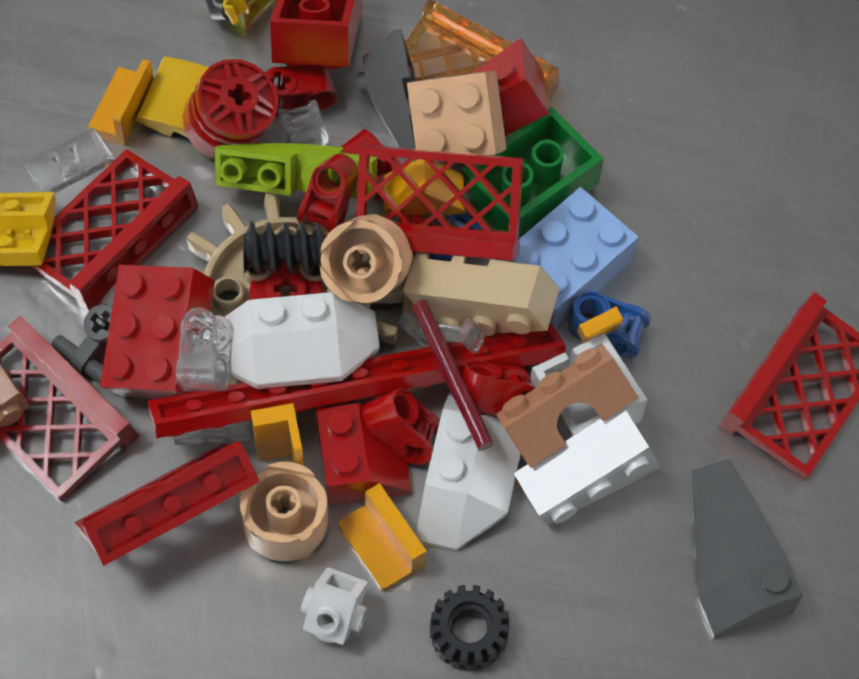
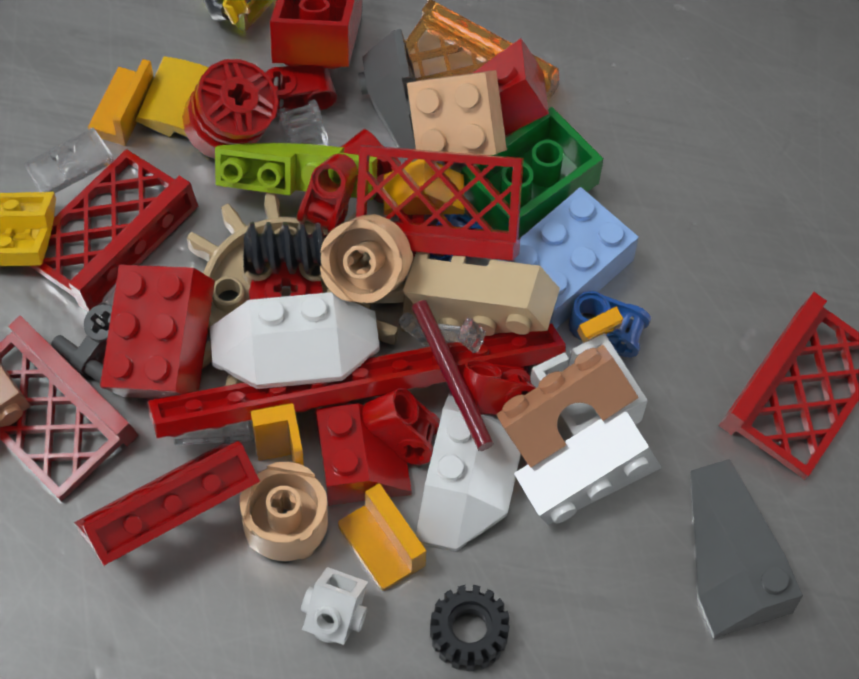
(204, 355): clear piece -> none

